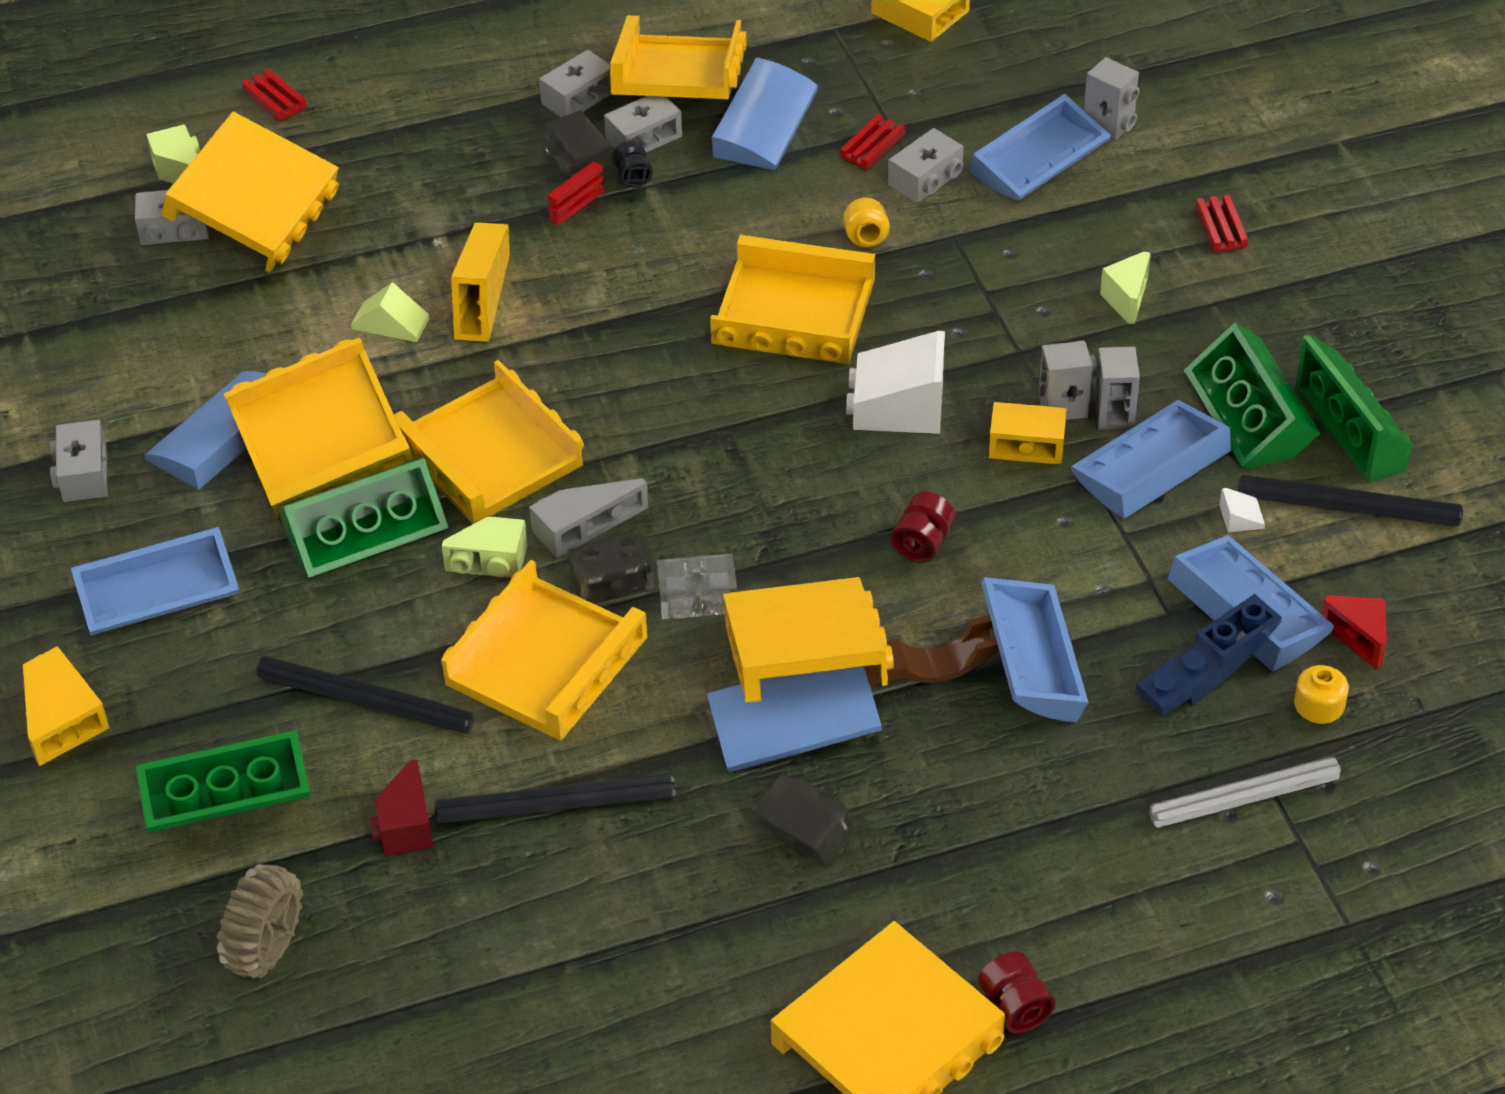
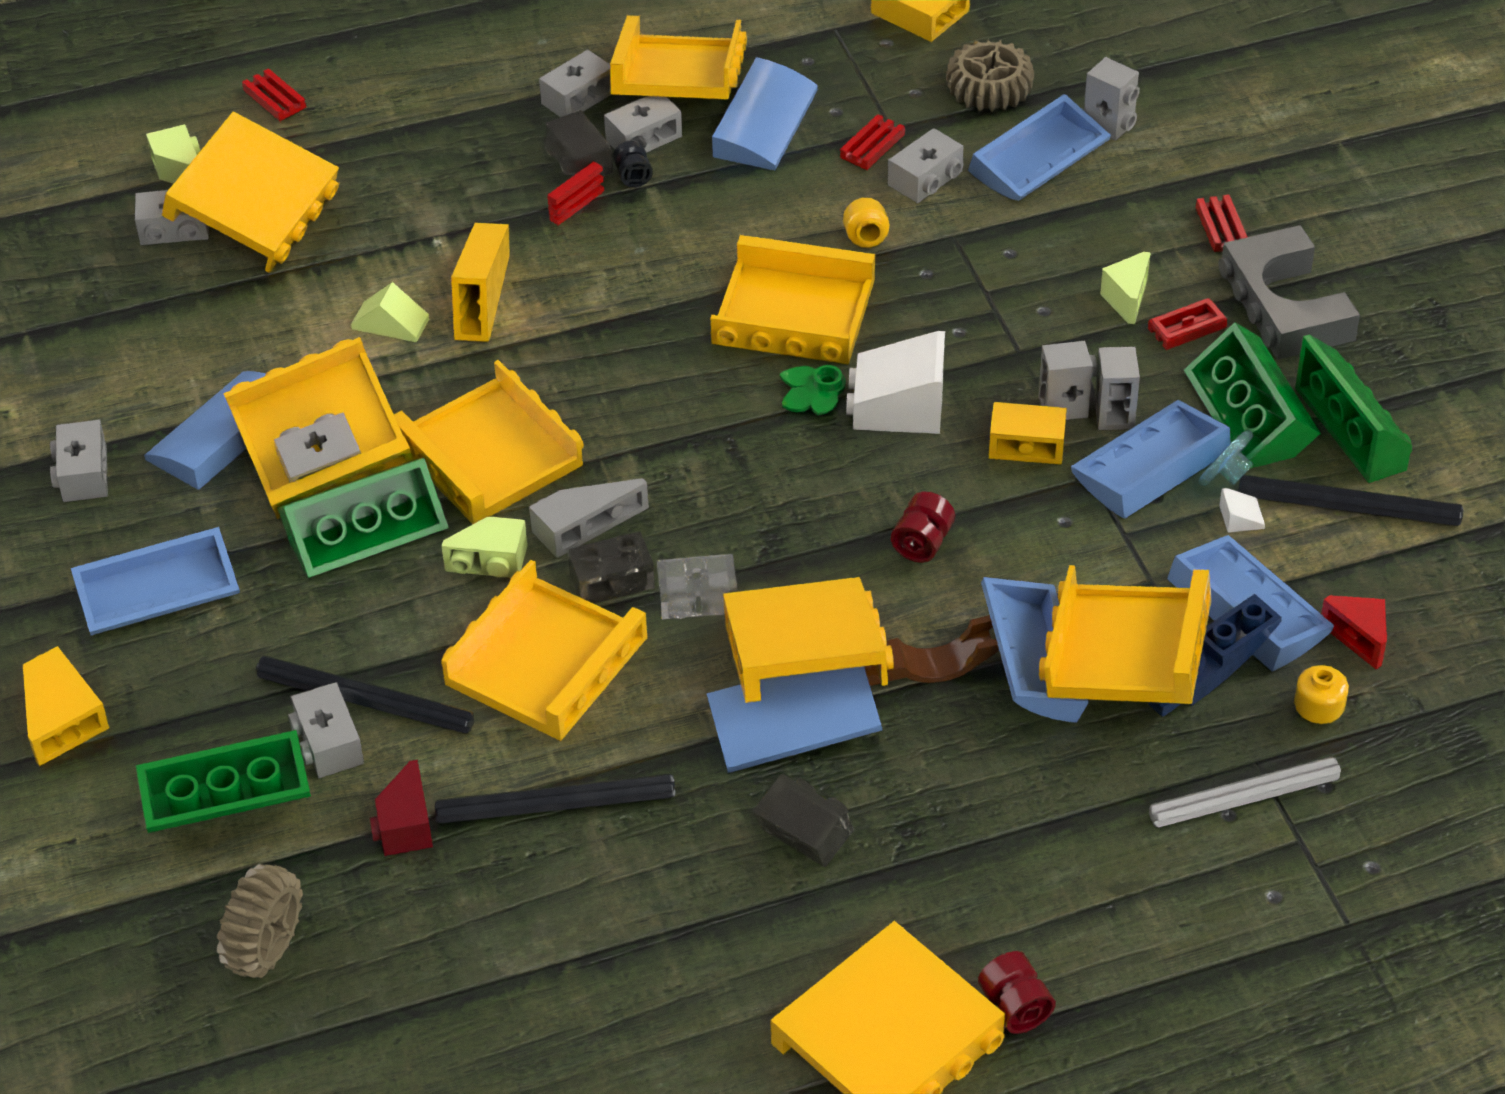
(326, 729): none -> light grey brick
(329, 433): none -> light grey brick
(813, 388): none -> green plate
(990, 75): none -> dark tan gear
(1126, 641): none -> yellow panel
(1191, 327): none -> red tile
(1230, 463): none -> clear light blue piece
(1275, 256): none -> dark grey arch

